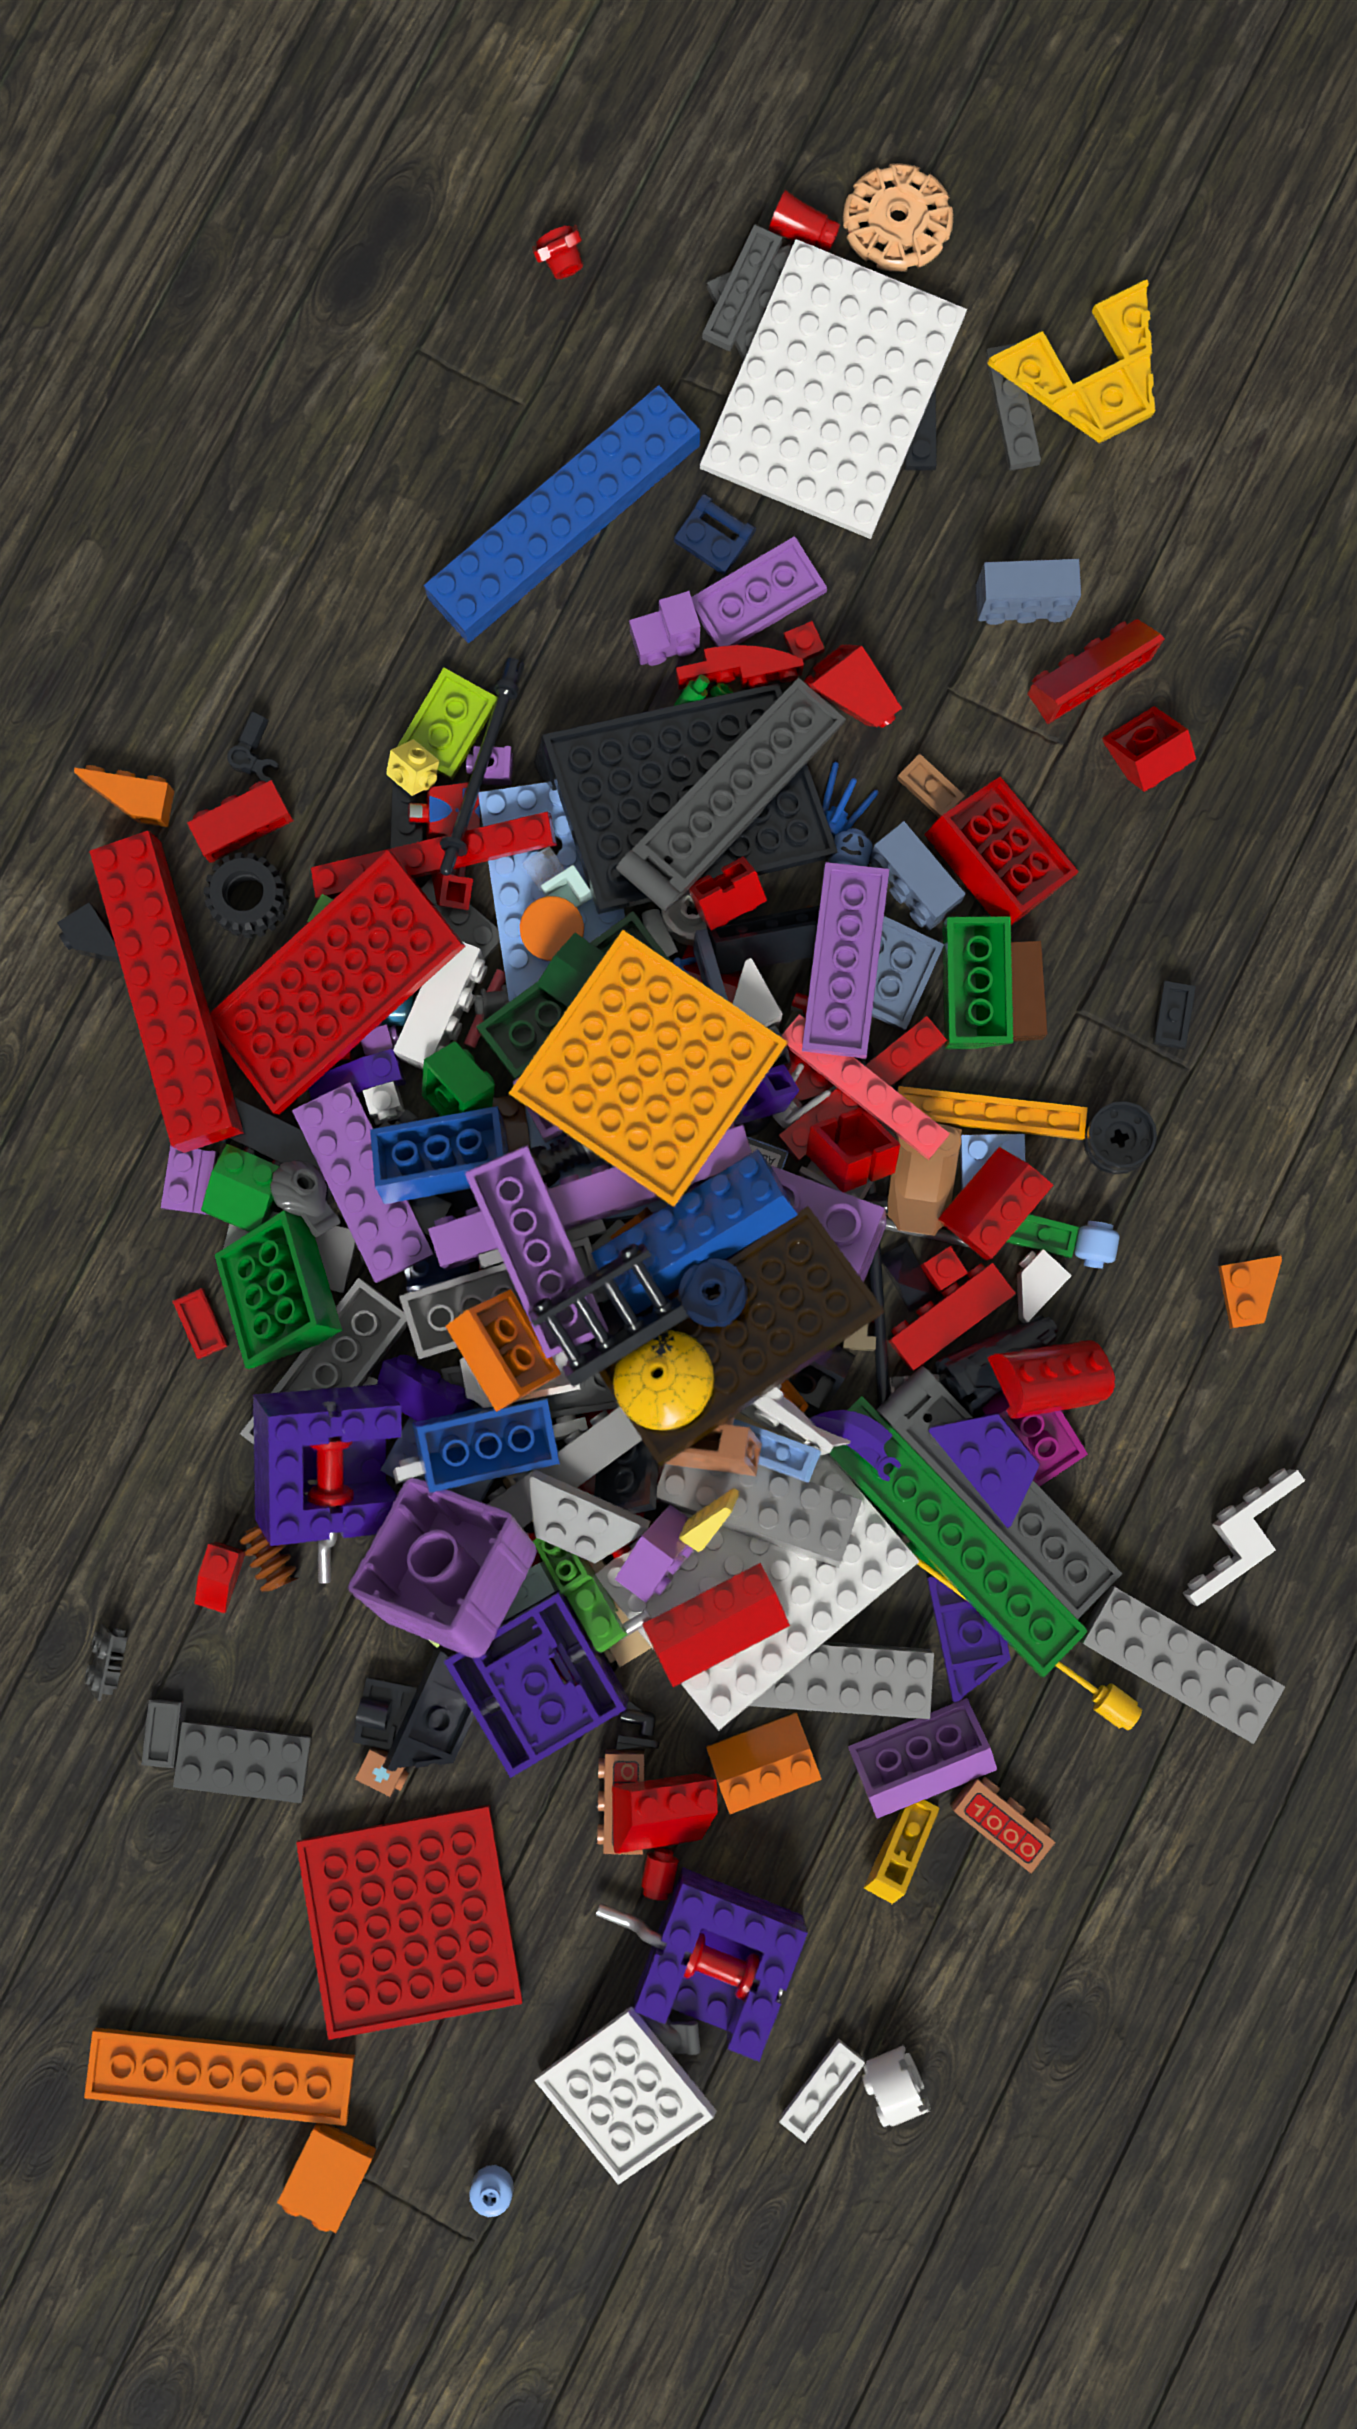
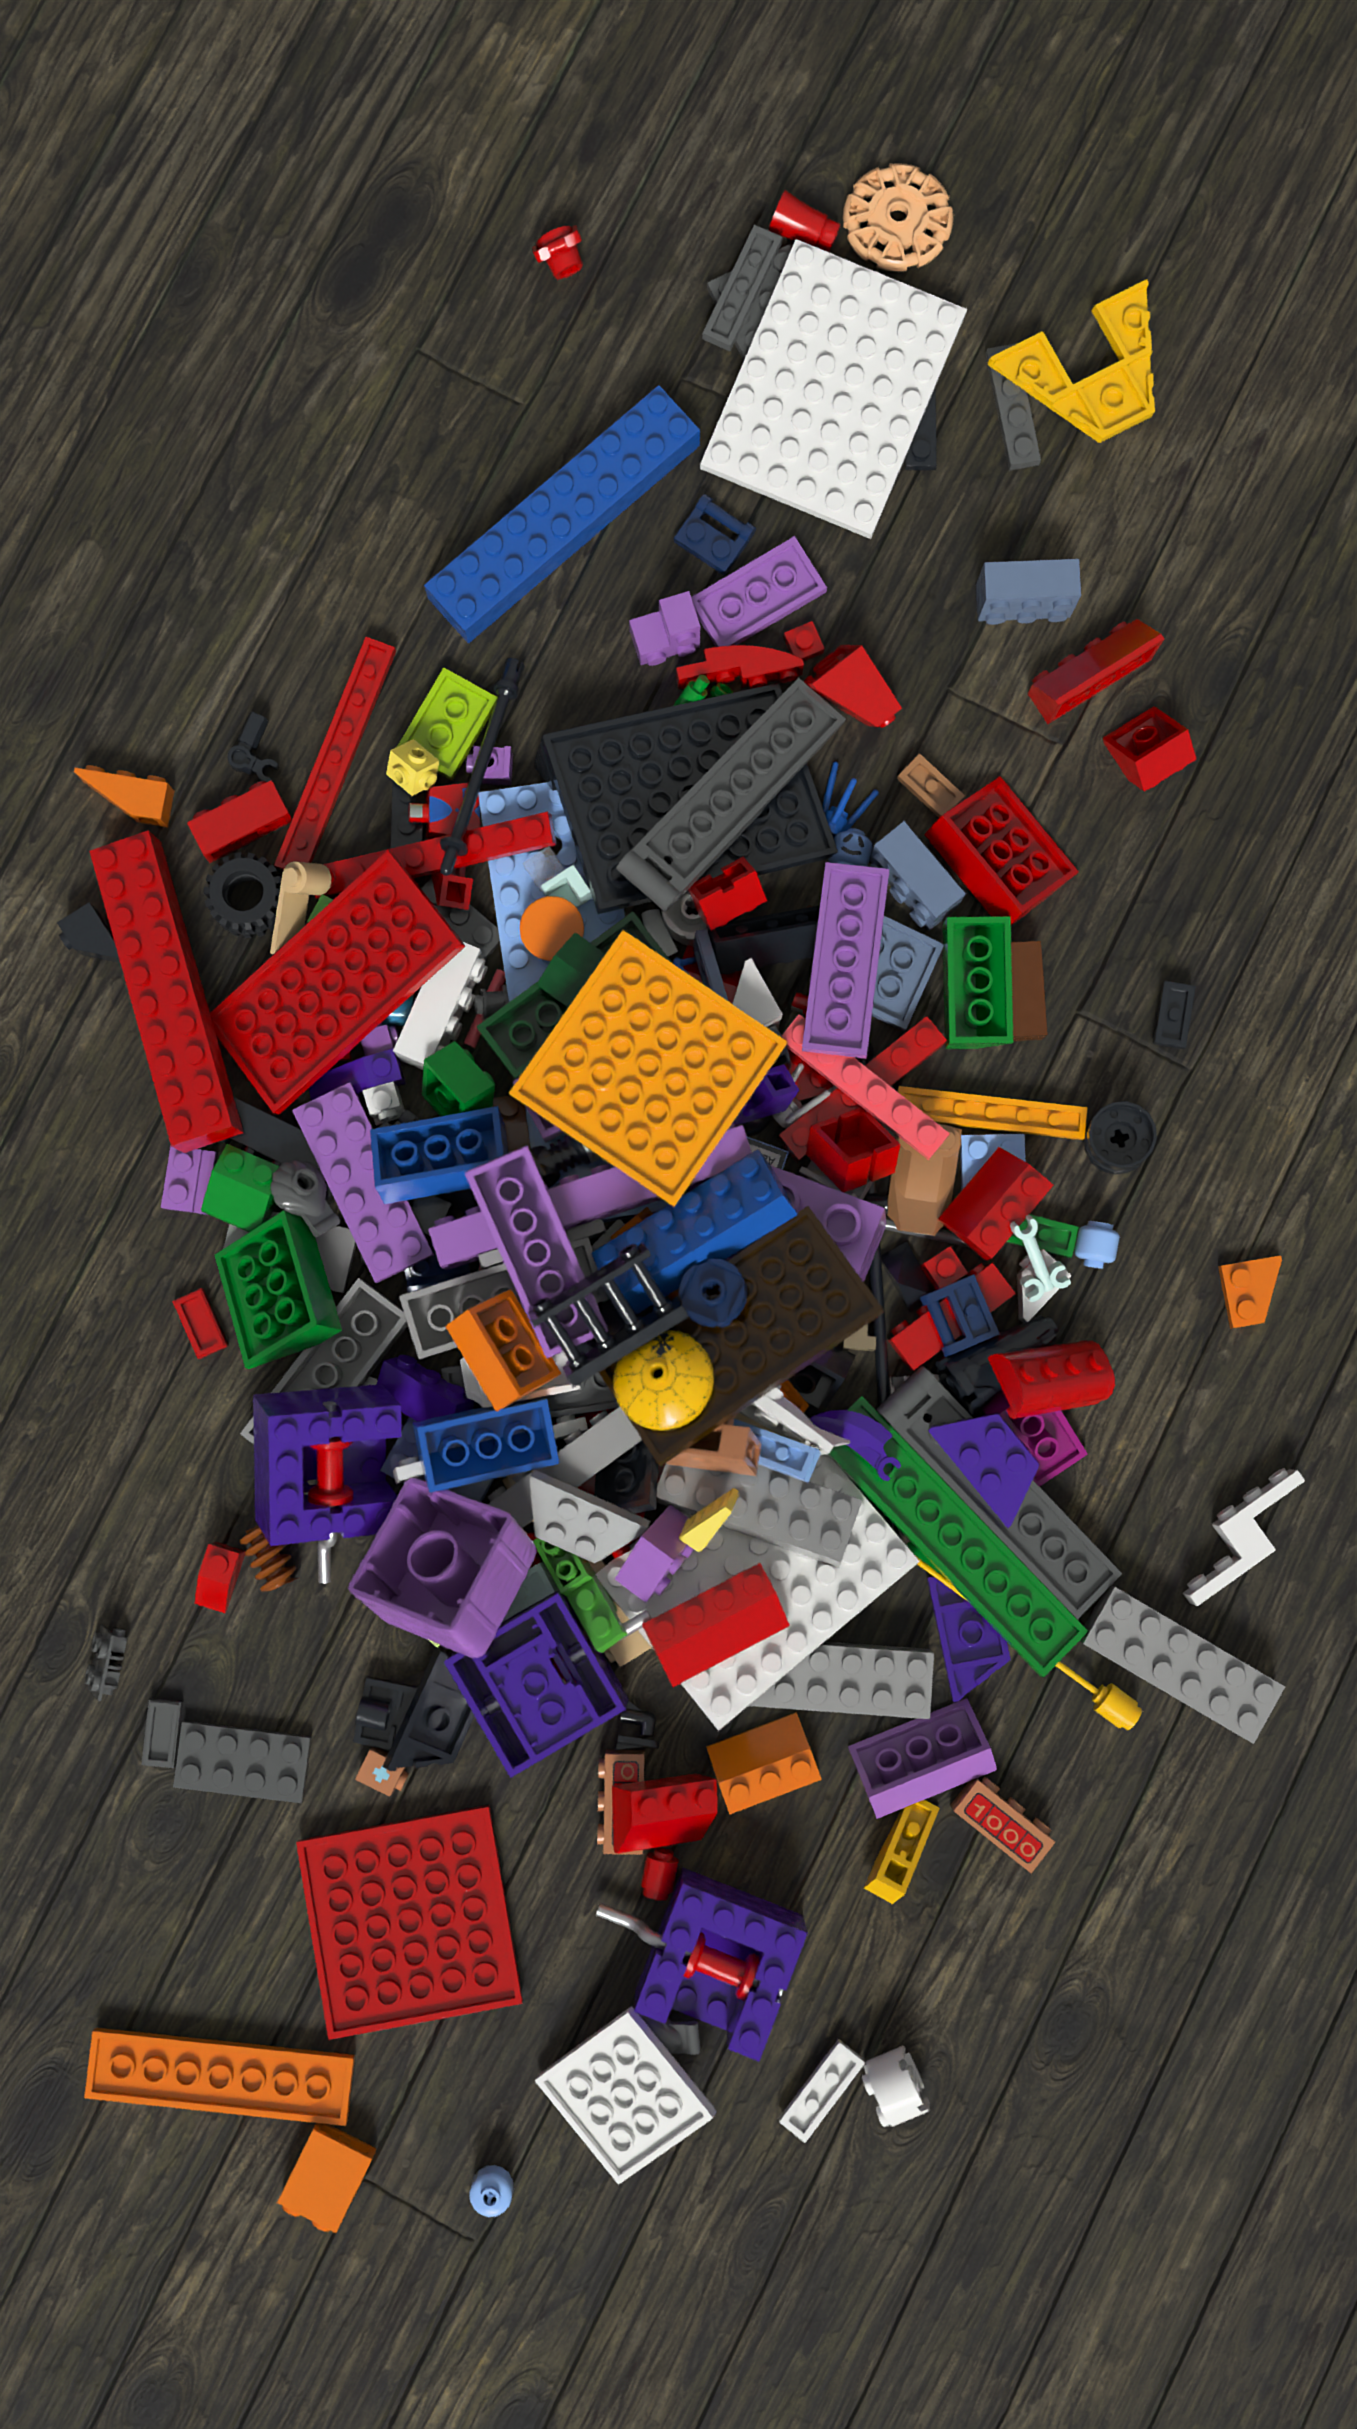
(297, 883): none -> tan door
(336, 753): none -> red plate
(970, 1313): none -> dark blue plate
(1045, 1278): none -> light aqua bar

